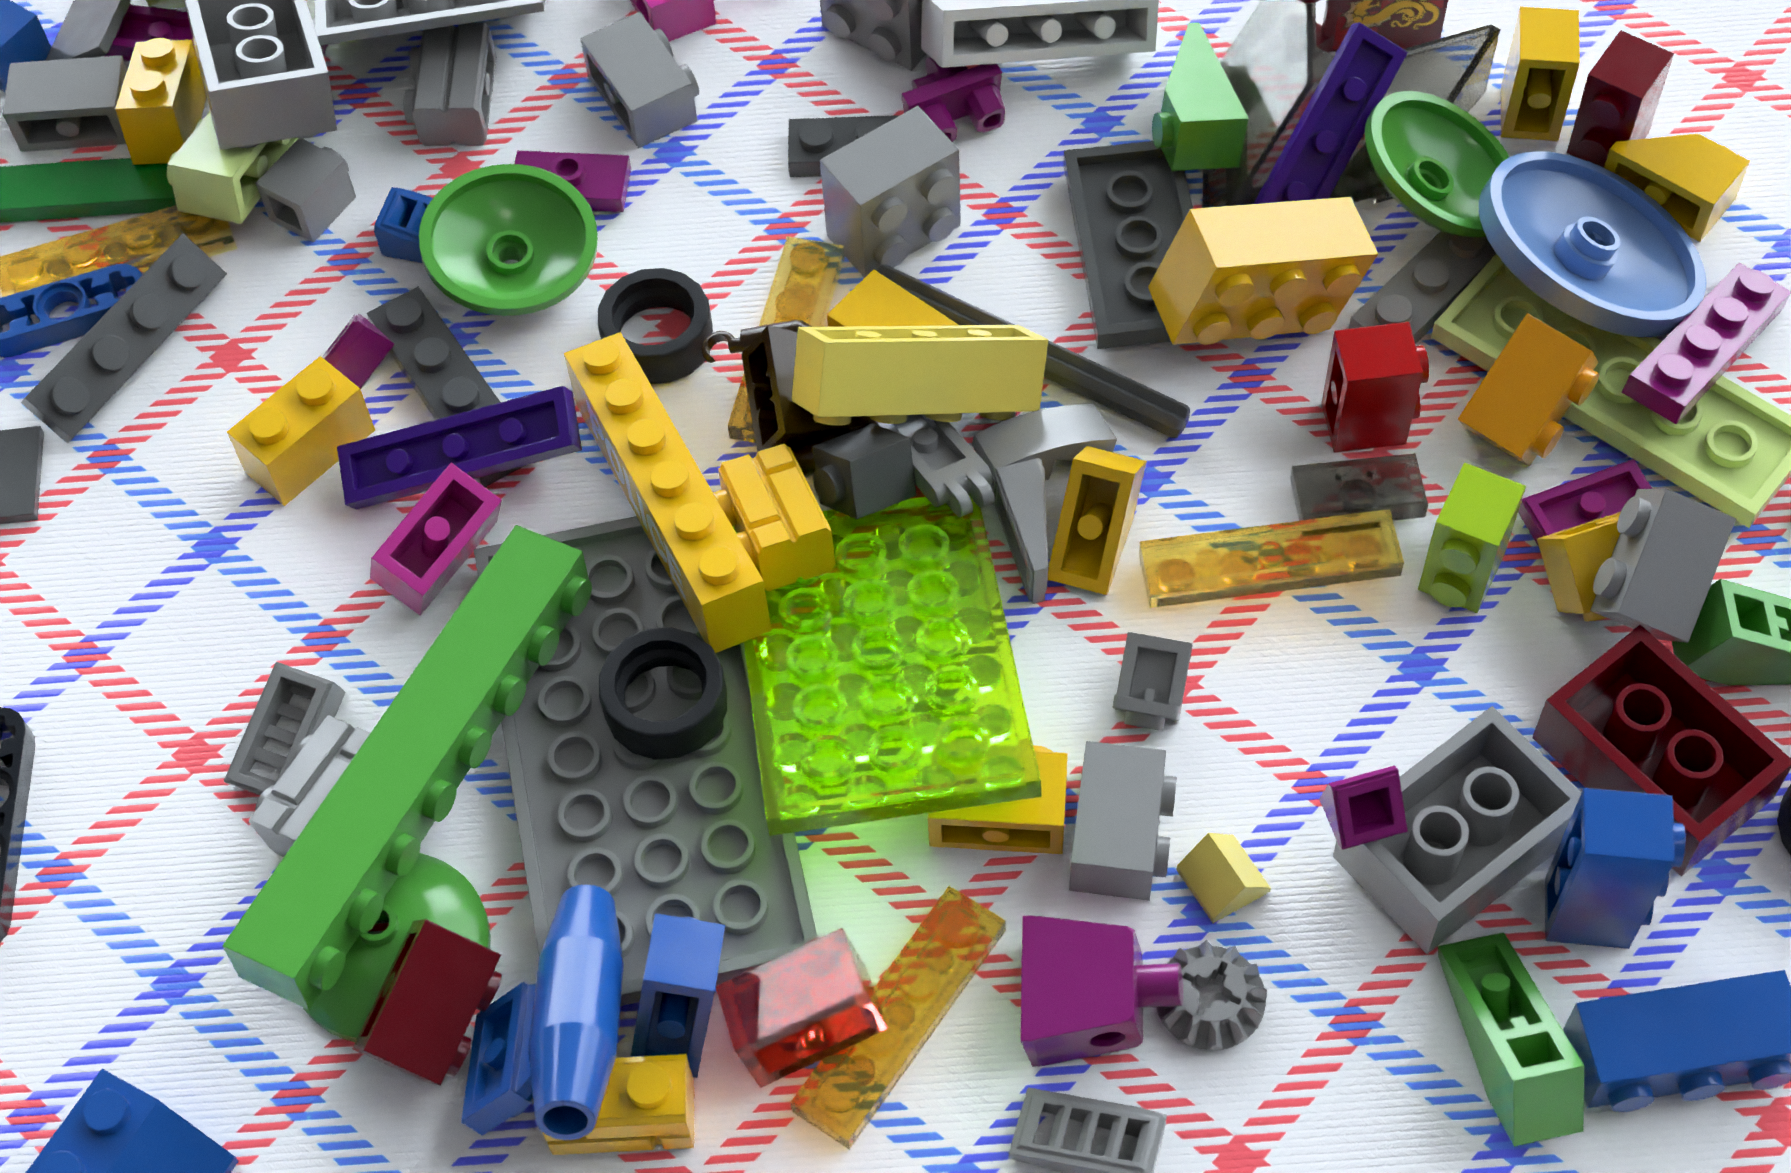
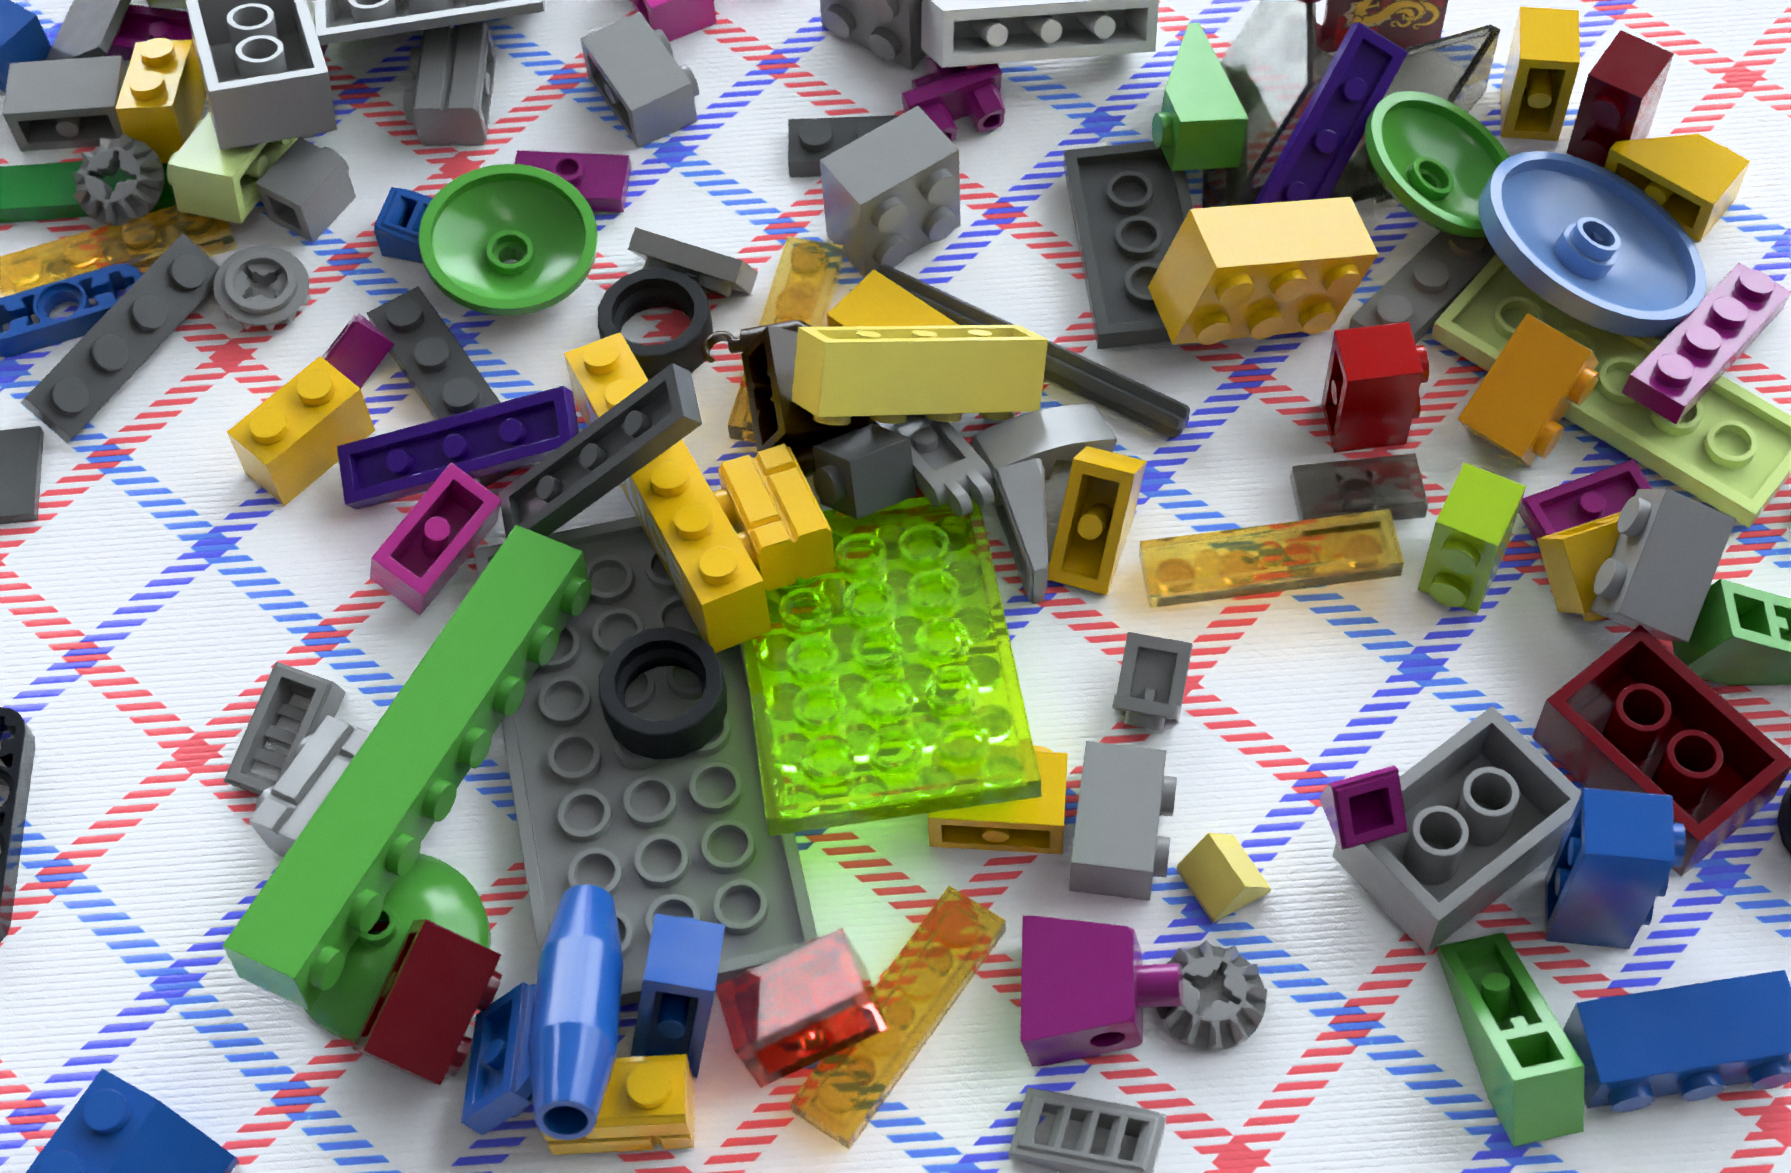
(129, 198): none -> light grey gear
(261, 266): none -> light grey gear
(603, 454): none -> dark grey plate
(714, 270): none -> light grey plate

